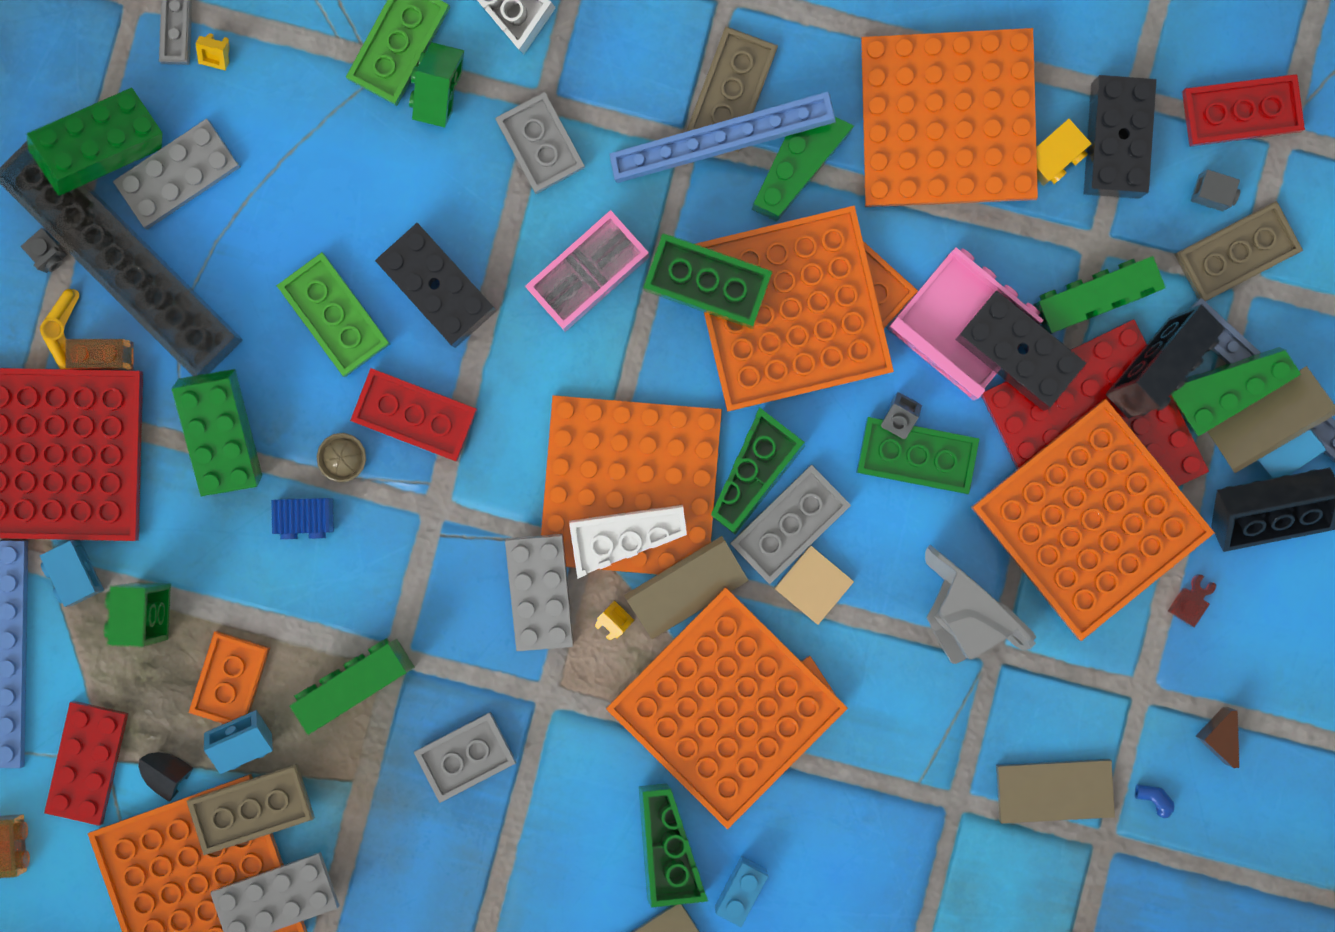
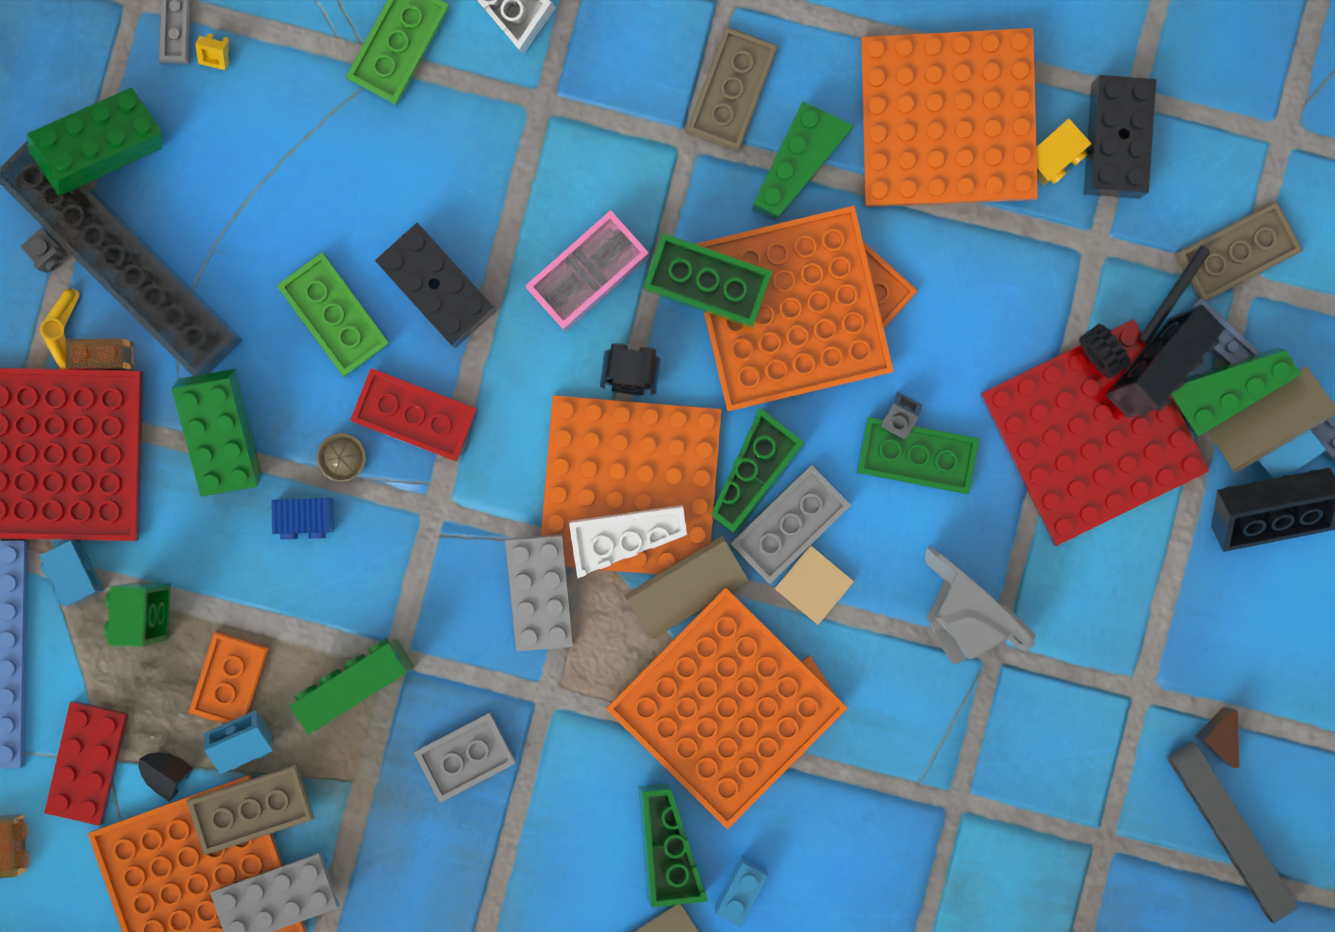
(176, 174): light grey plate -> none
(435, 84): green brick -> none
(540, 143): light grey plate -> none
(615, 620): yellow tile -> none
(630, 370): none -> black brick
(722, 137): medium blue plate -> none
(943, 311): bright pink panel -> none
(1039, 373): black brick -> none
(1055, 791): dark tan tile -> none
(1092, 519): orange plate -> none
(1099, 295): green wedge -> none
(1104, 351): none -> black tyre
(1158, 796): blue arm -> none
(1174, 295): none -> black bar
(1190, 604): clear red plate -> none
(1216, 190): dark grey brick -> none
(1232, 832): none -> dark grey beam
(1243, 110): red plate -> none

